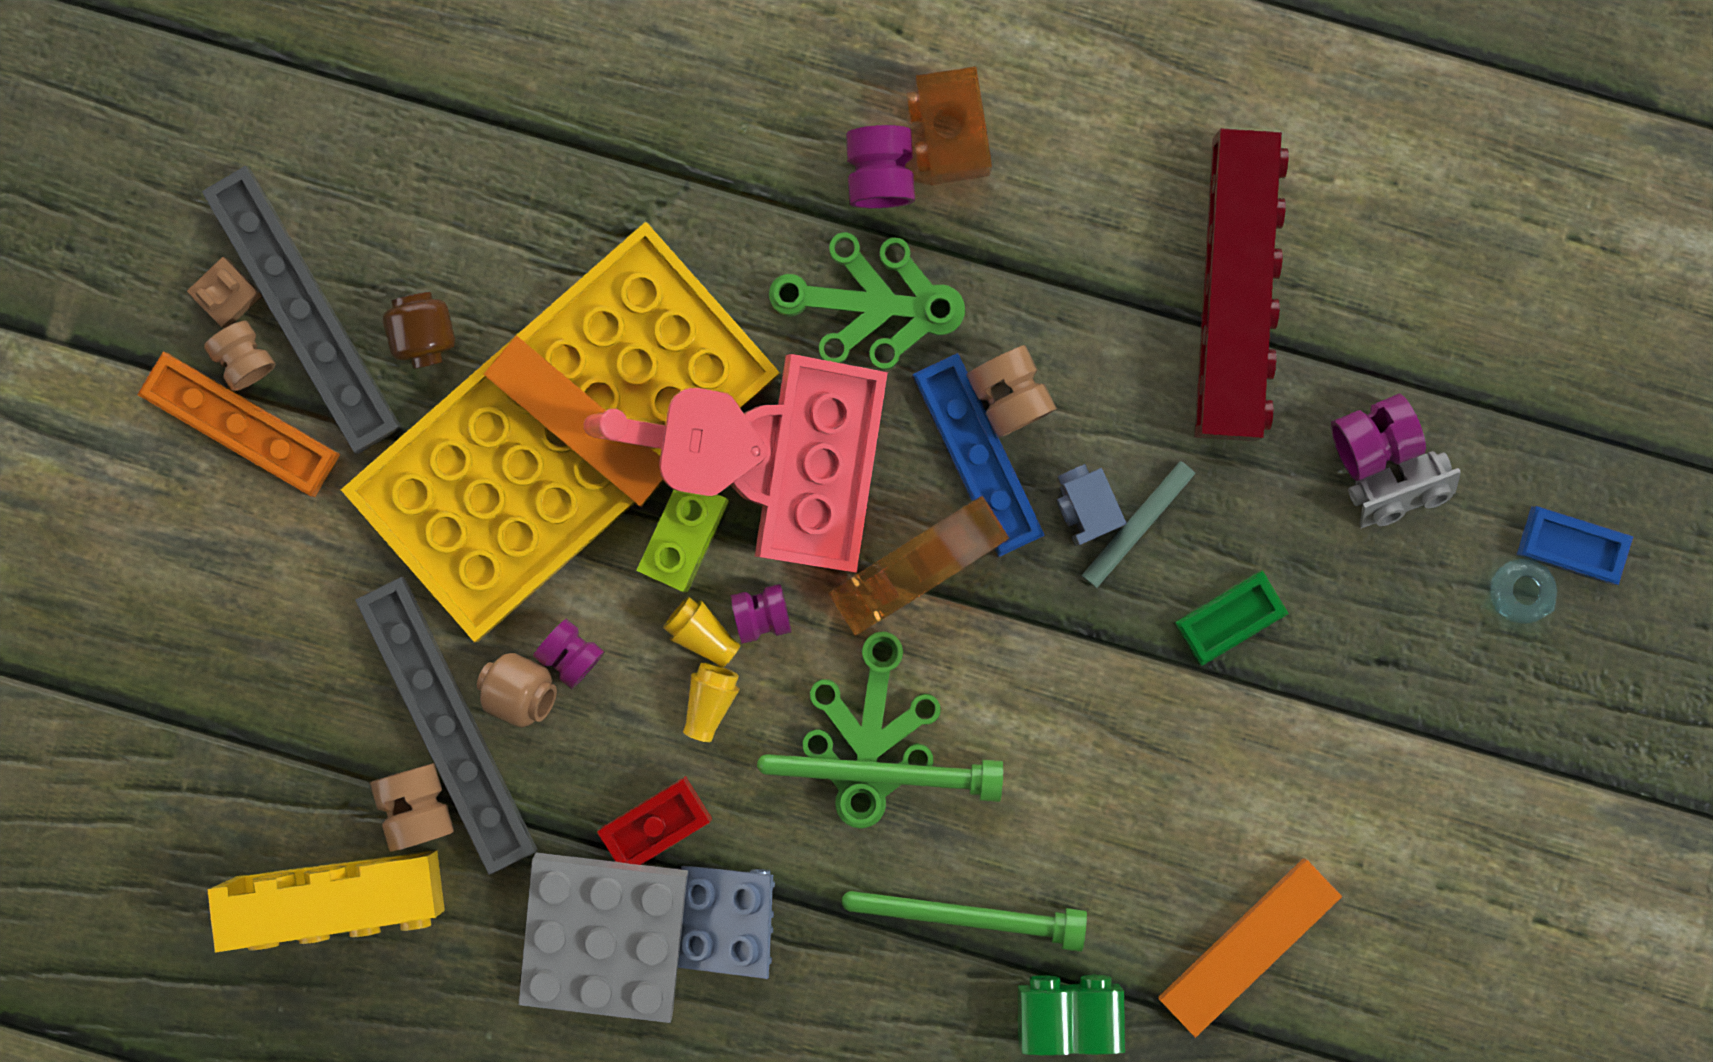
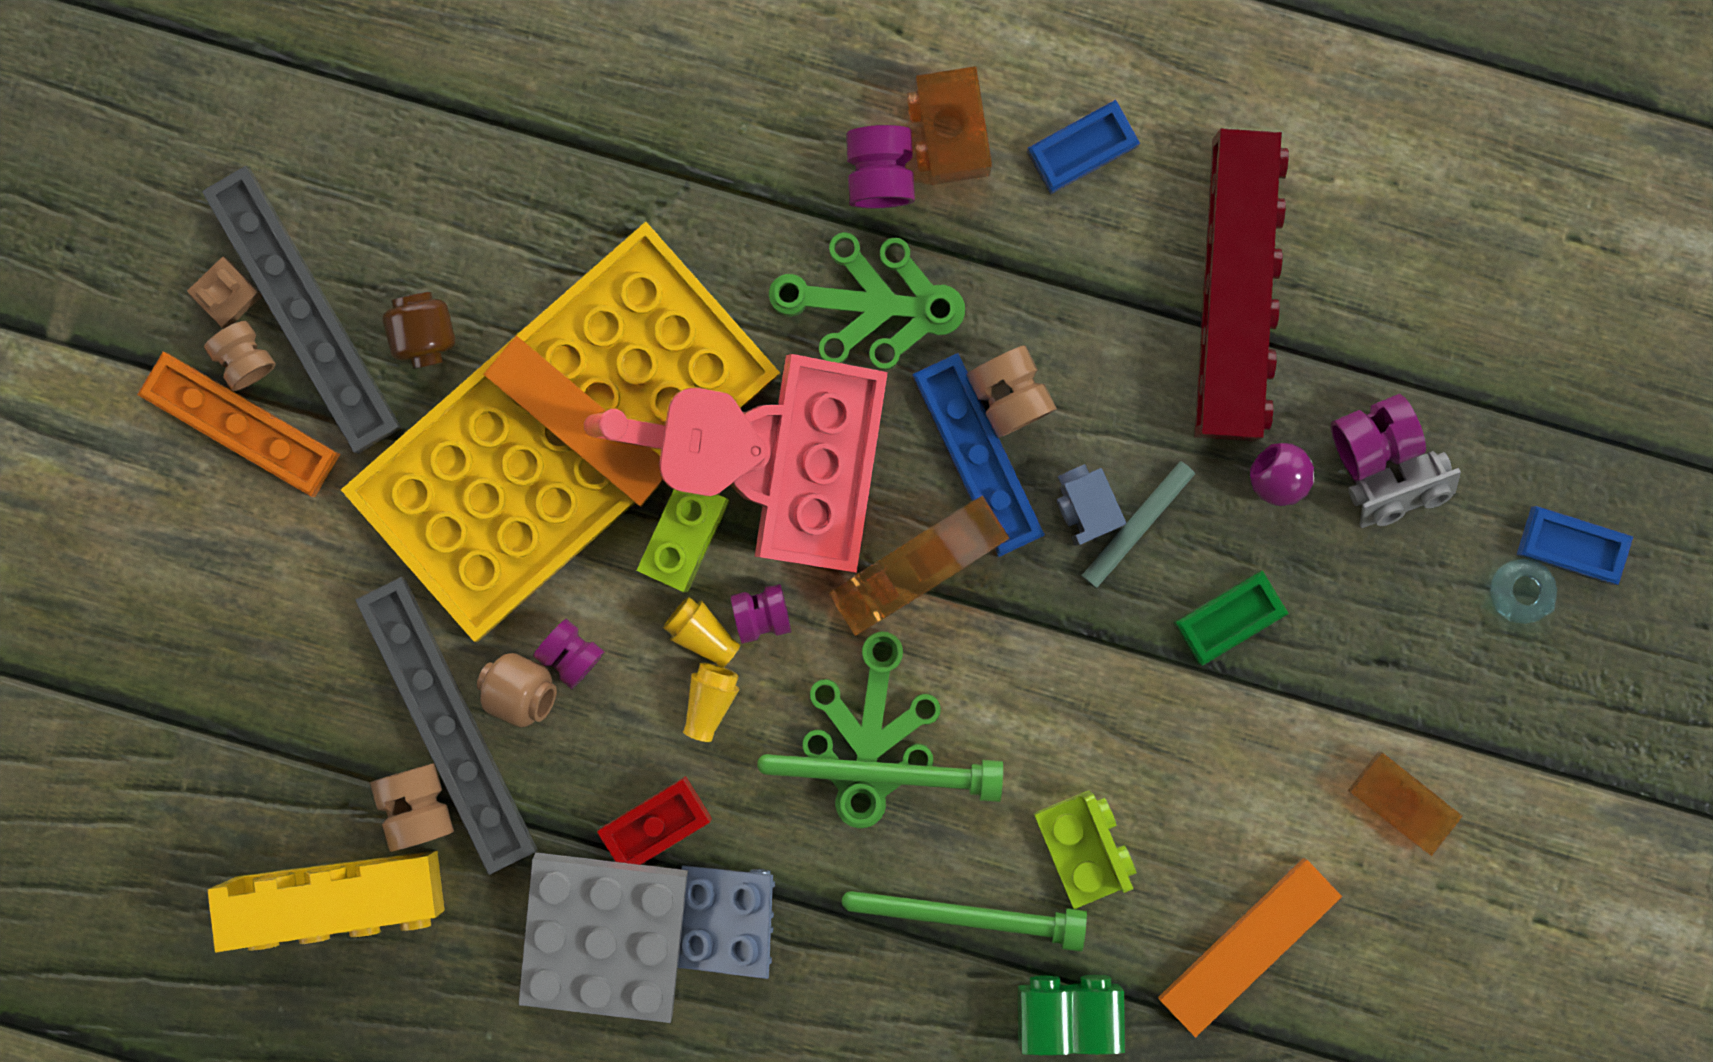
(1083, 147): none -> blue tile
(1084, 849): none -> lime bracket
(1282, 474): none -> magenta piece
(1405, 803): none -> clear orange plate

